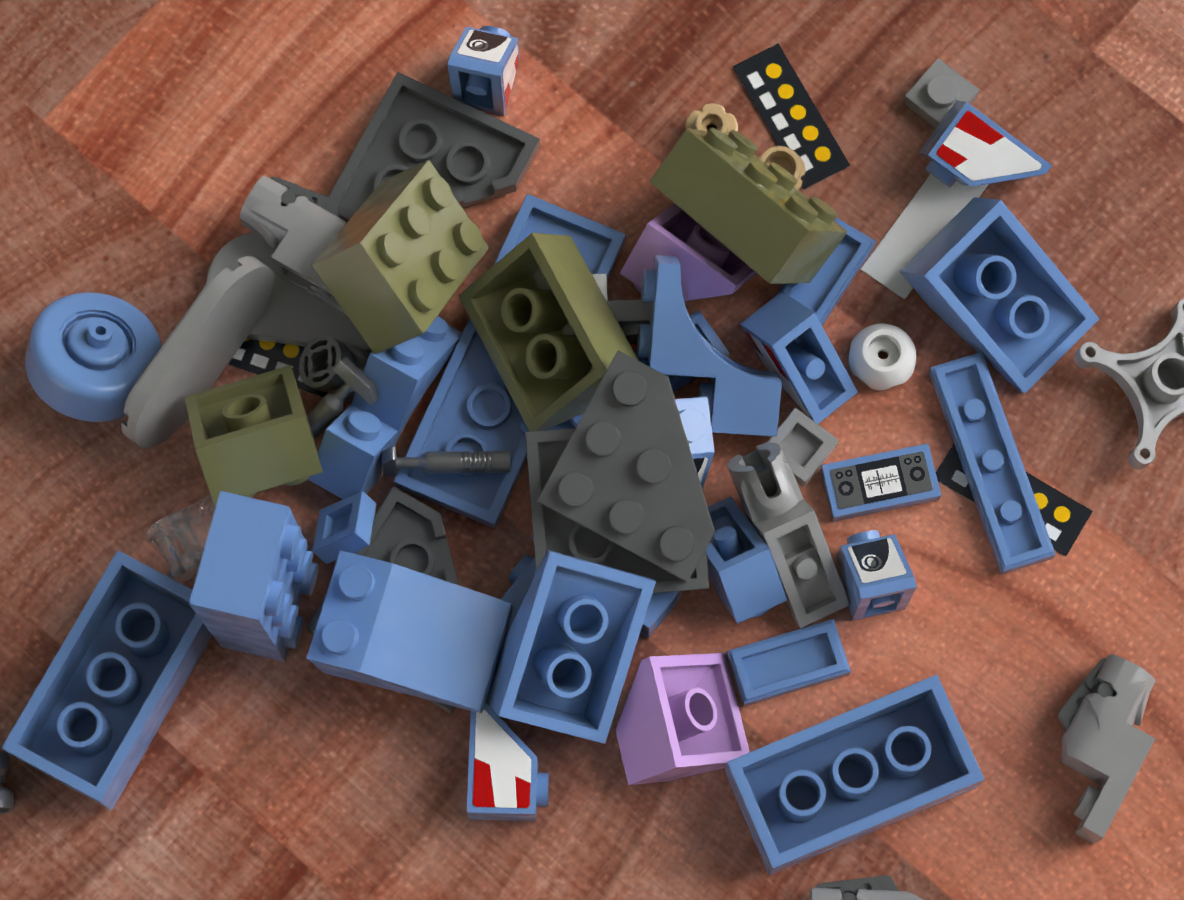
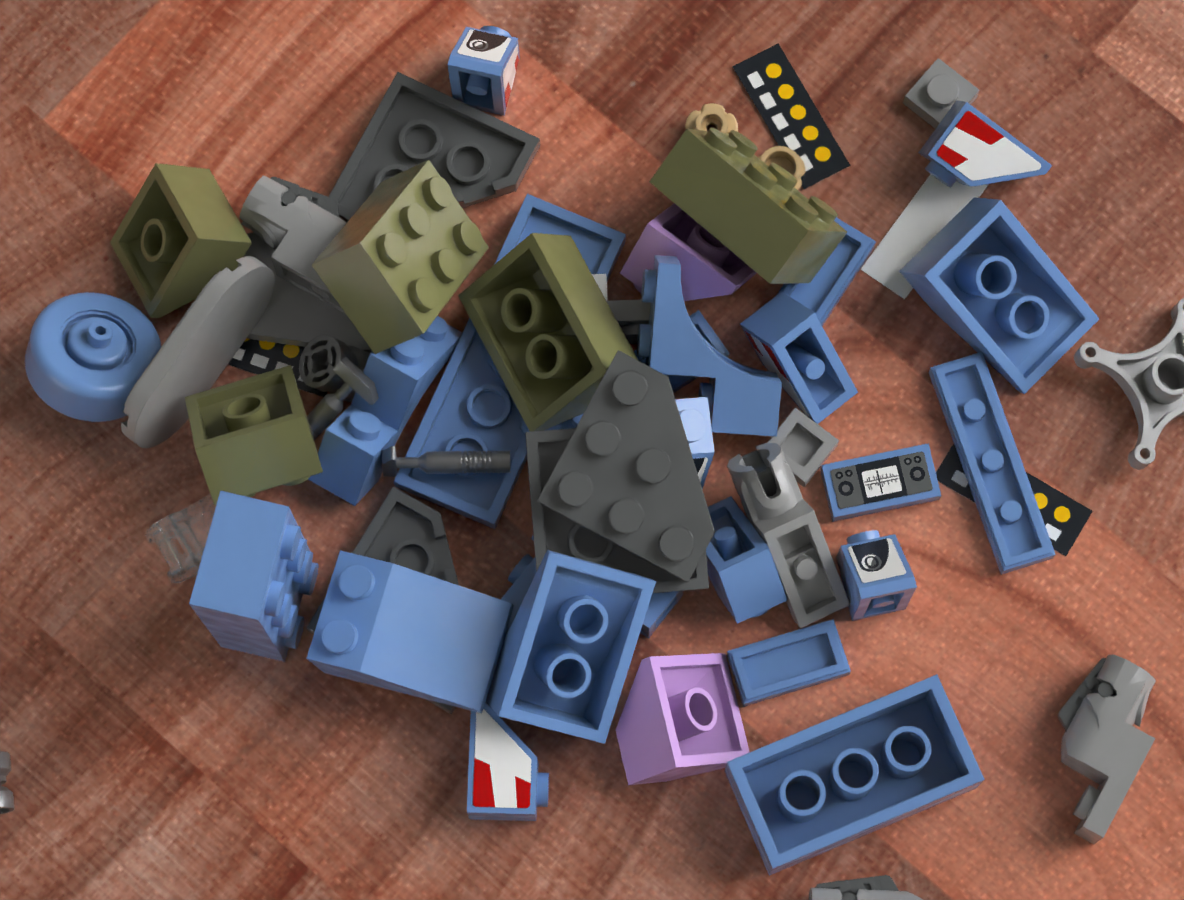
(111, 682): medium blue brick -> none
(178, 237): none -> olive slope
(344, 527): medium blue plate -> none
(877, 372): white plate -> none

